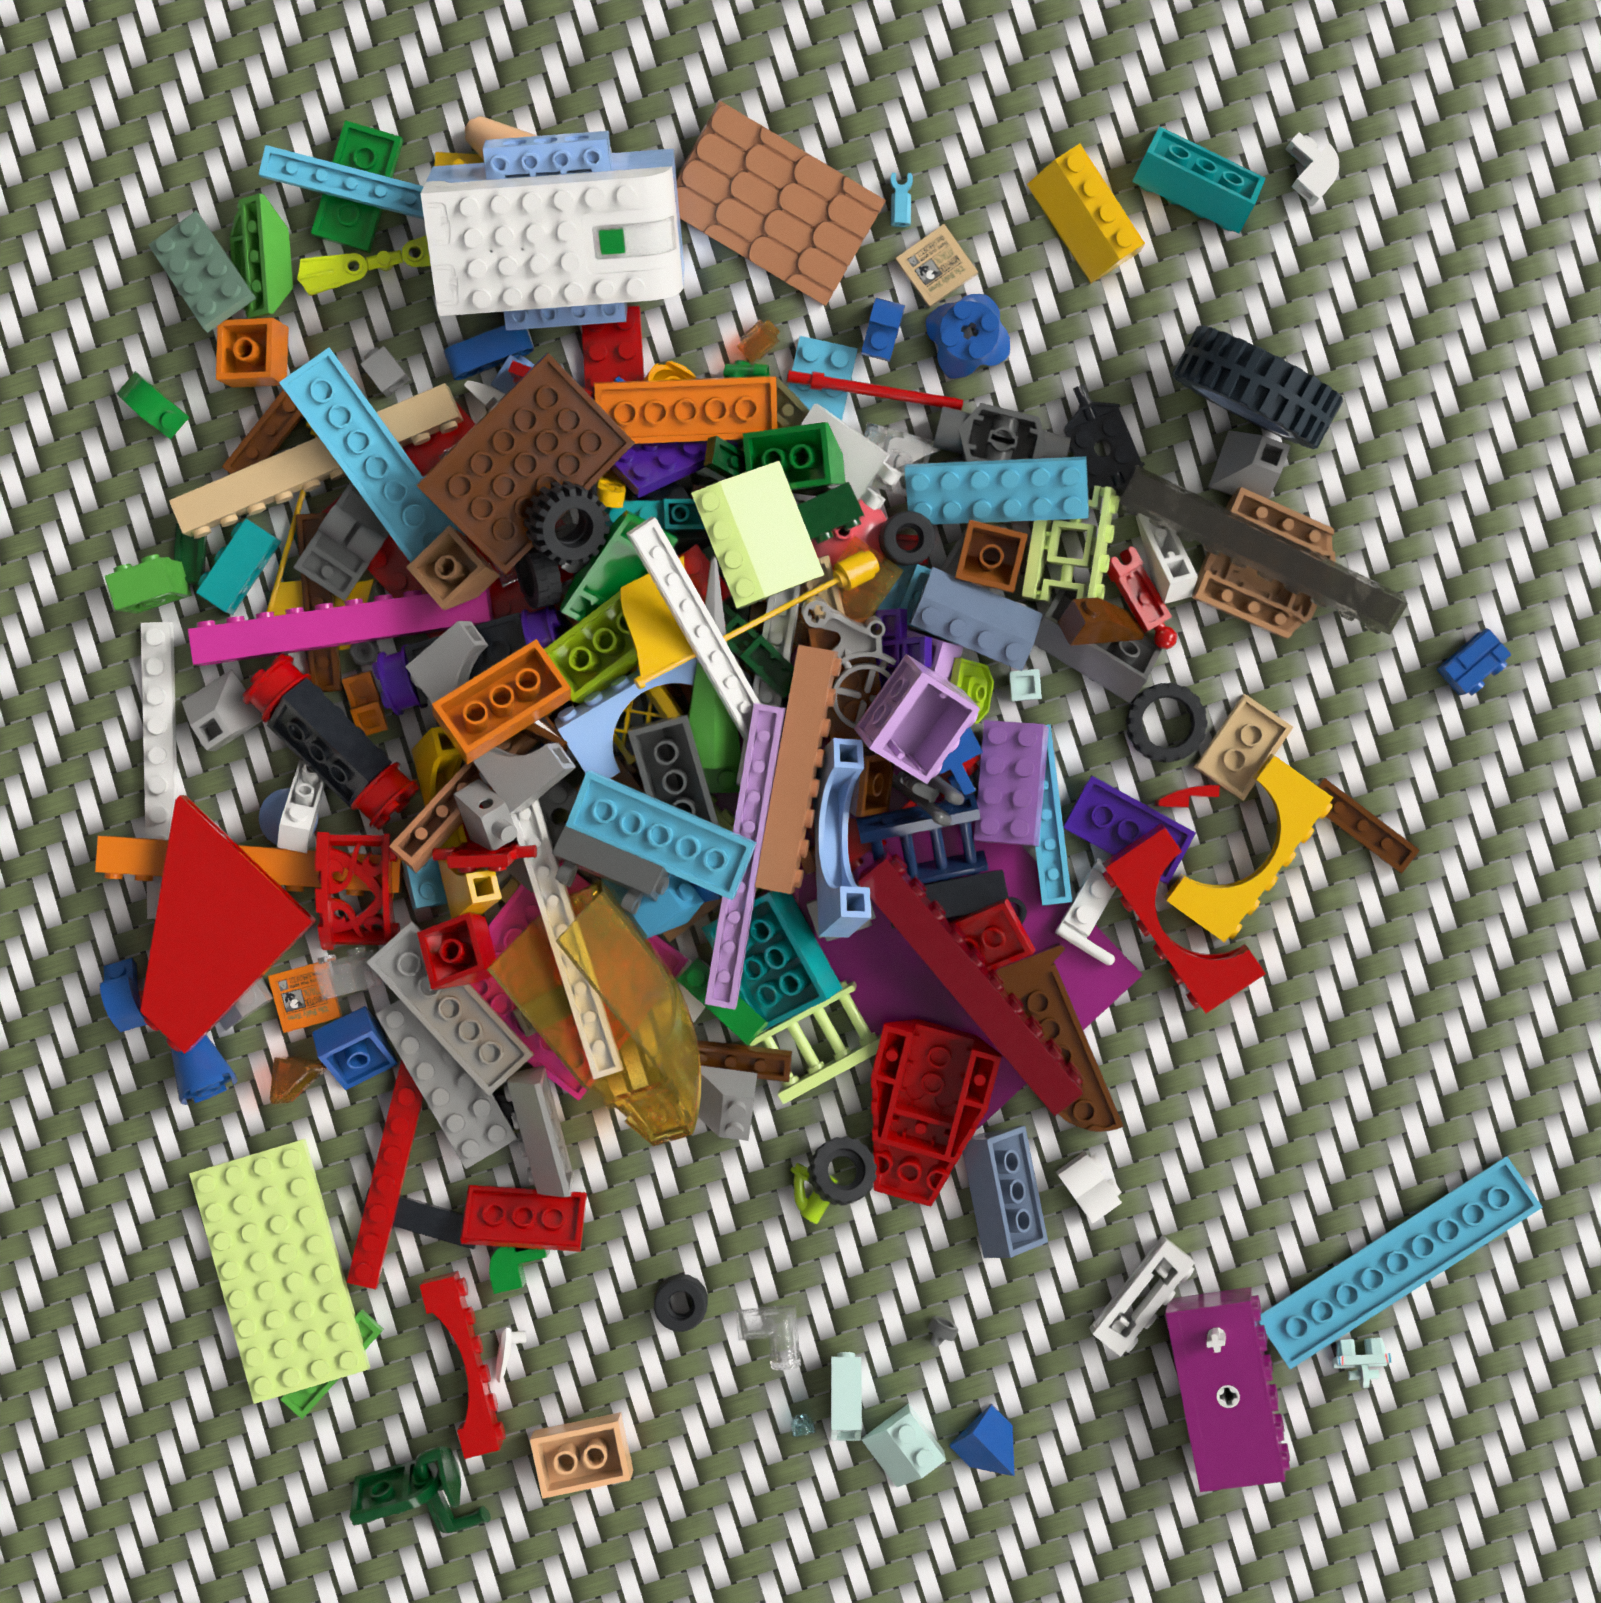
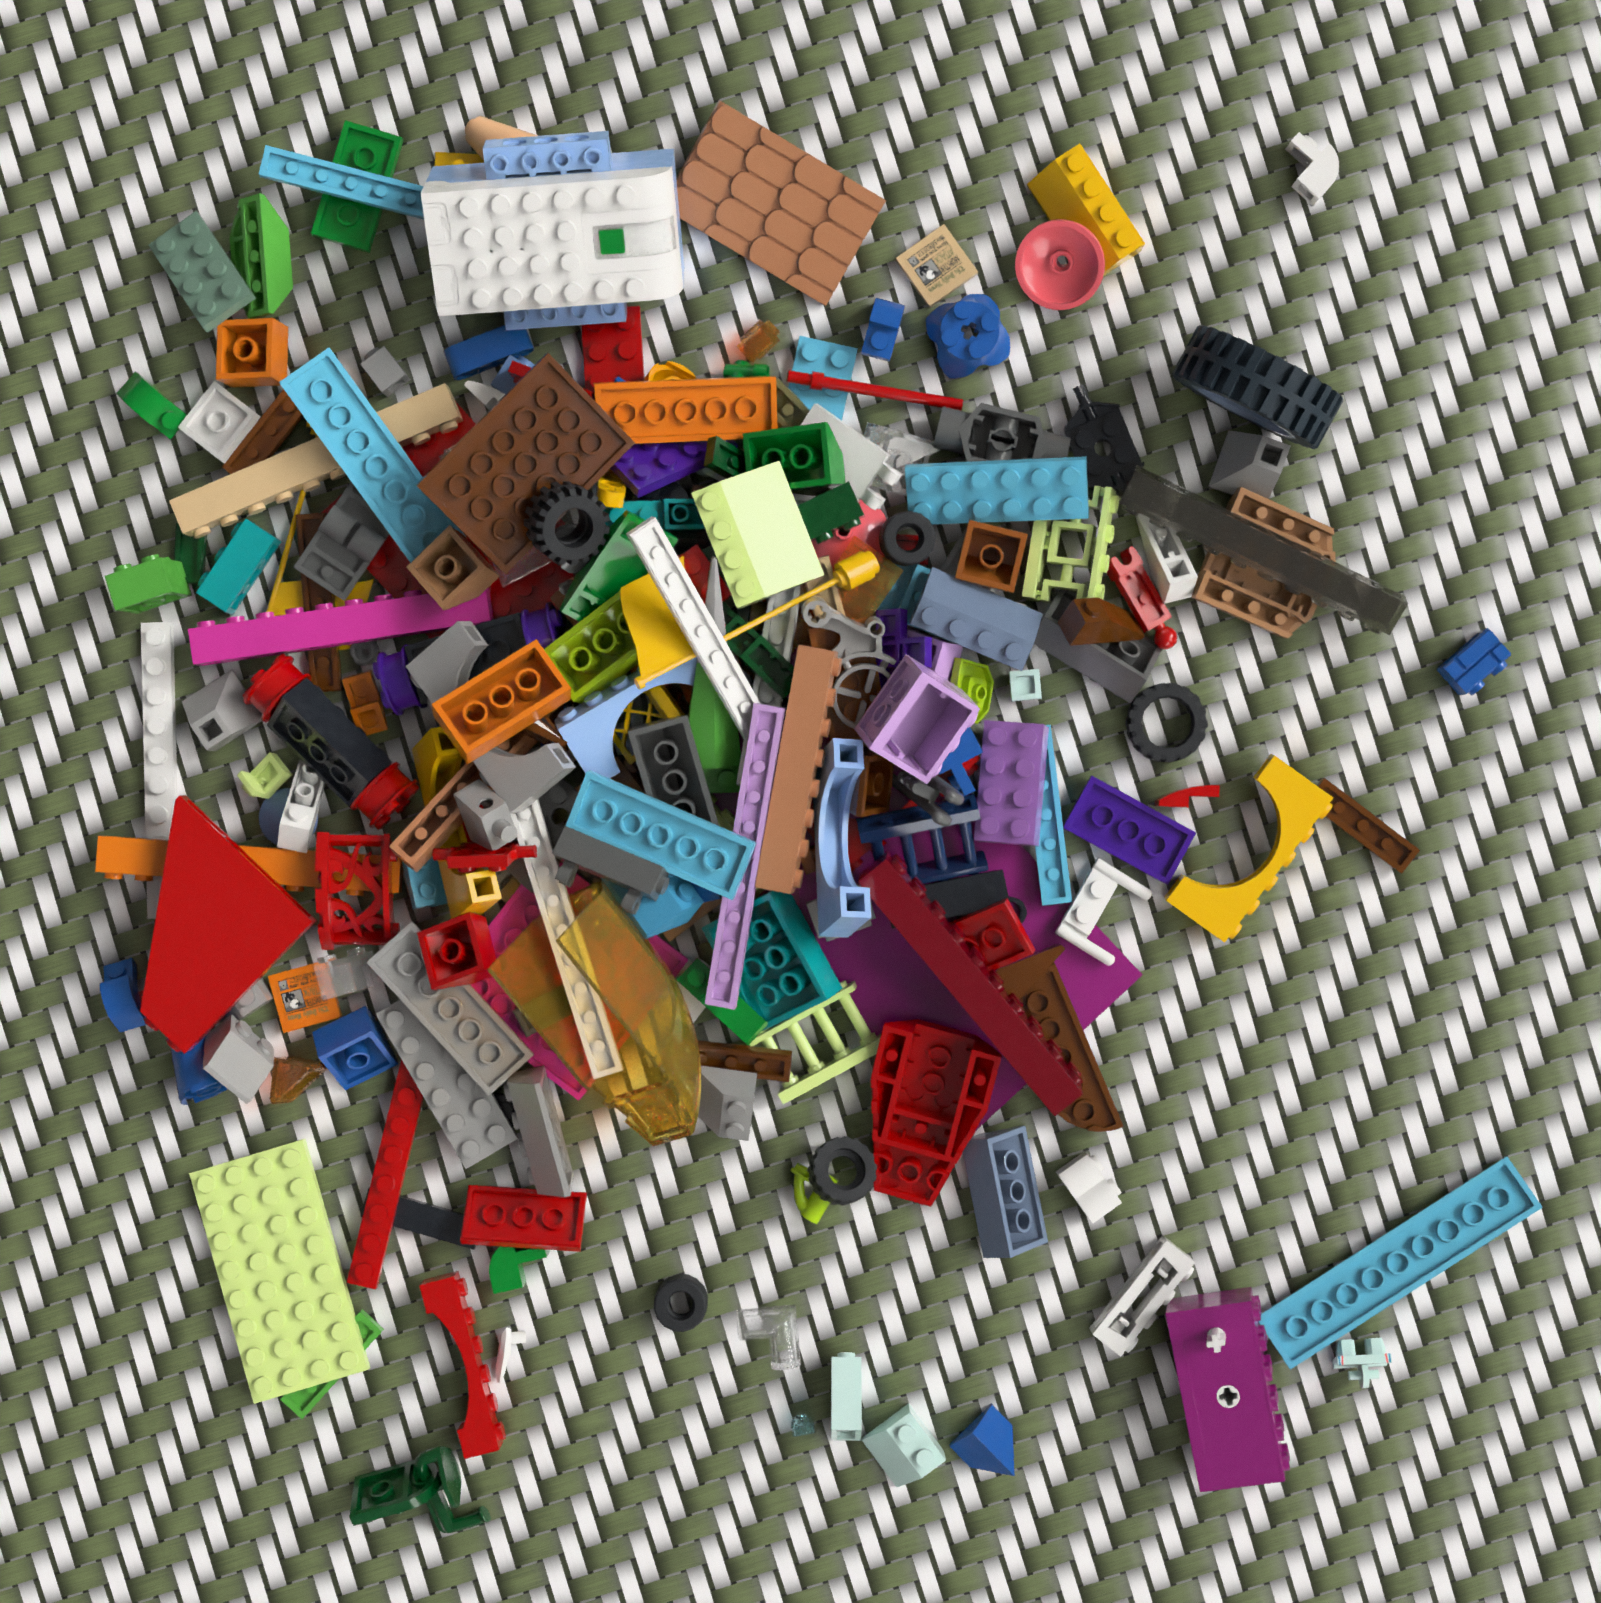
(219, 422): none -> white plate
(237, 1057): none -> light grey slope
(265, 777): none -> yellowish green bracket
(332, 271): neon yellow piece -> none
(539, 579): black tyre -> none
(581, 1455): light nougat brick -> none
(901, 202): medium azure bar -> none
(942, 1330): dark grey tile -> none
(1053, 283): none -> coral dish
(1199, 180): teal slope -> none
(1207, 976): red arch -> none
(1242, 746): tan tile -> none

